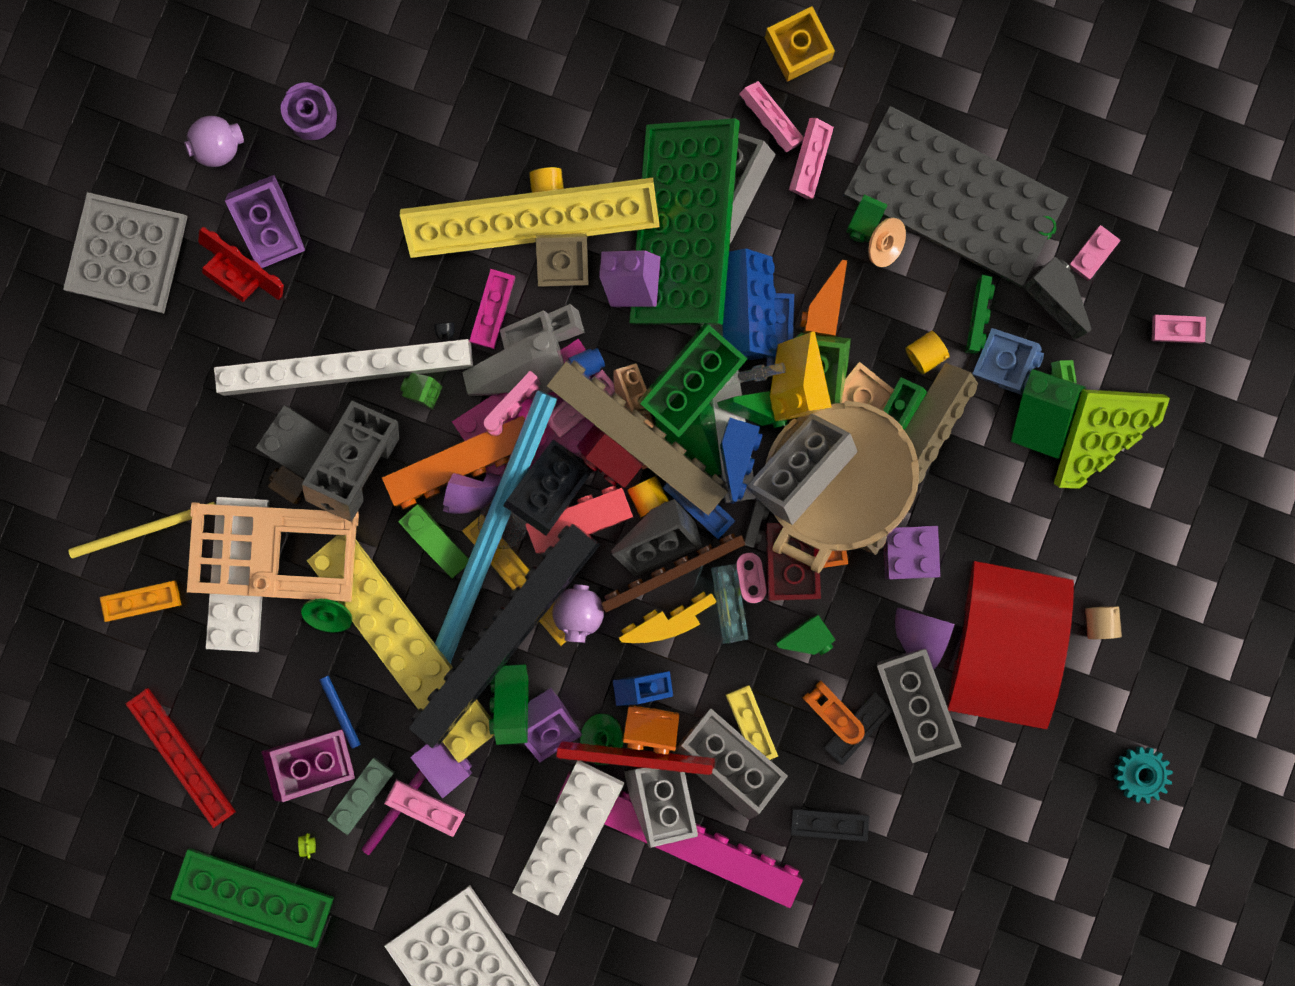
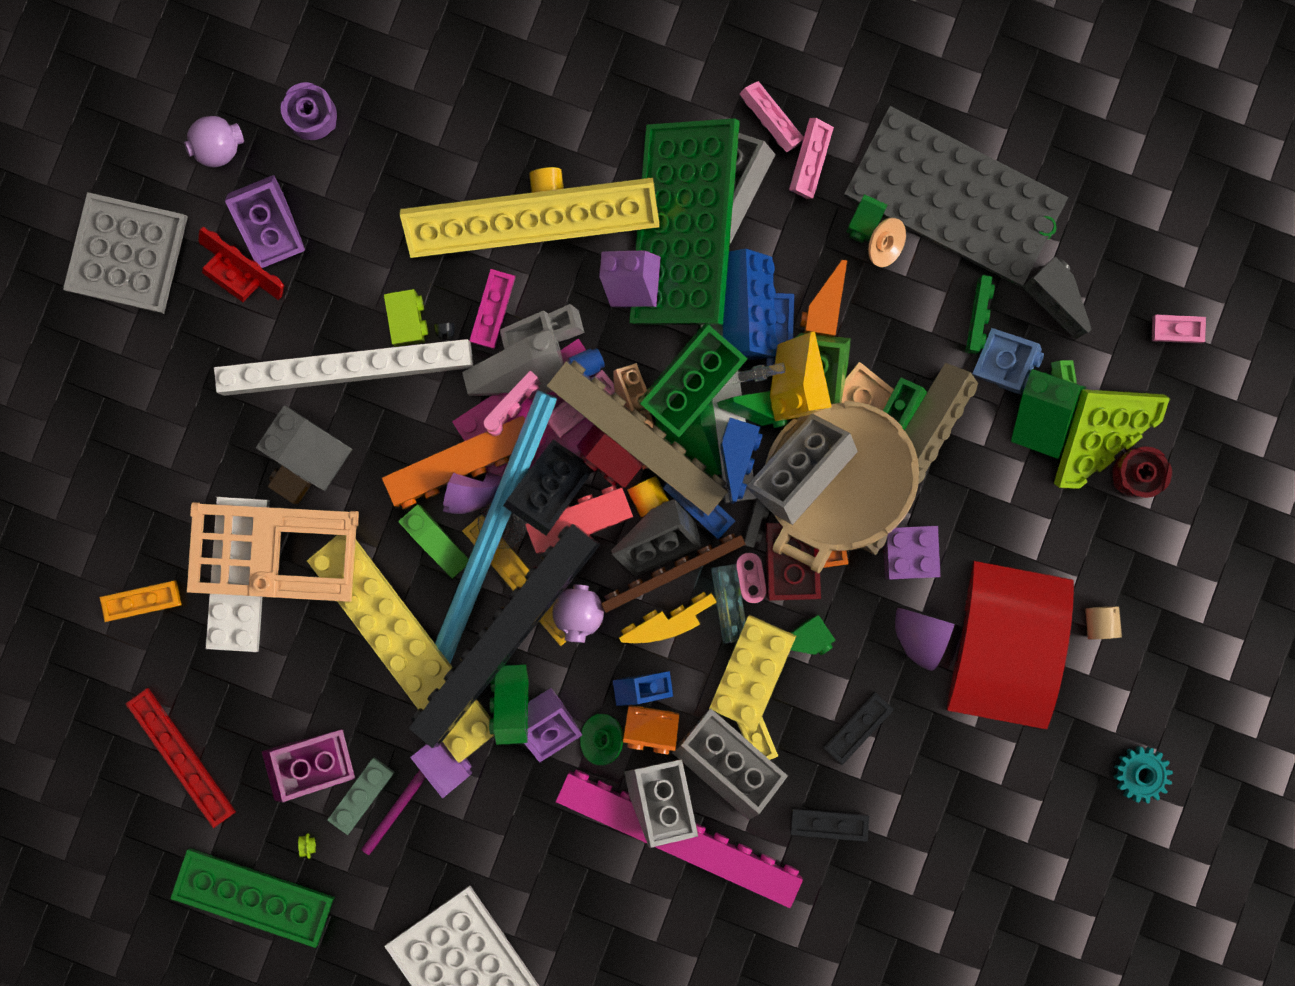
(131, 533): light yellow piece -> none
(326, 615): green dish -> none
(337, 481): dark grey plate -> none
(340, 712): blue bar -> none
(405, 318): none -> lime brick
(421, 390): bright green slope -> none
(424, 808): bright pink tile -> none
(562, 259): dark tan plate -> none
(568, 837): white plate -> none
(635, 758): red tile -> none
(752, 672): none -> light yellow plate
(799, 43): yellow brick -> none
(835, 714): orange plate -> none
(918, 705): light grey slope -> none
(927, 352): yellow piece -> none
(1094, 253): bright pink plate -> none
(1152, 463): none -> dark red brick

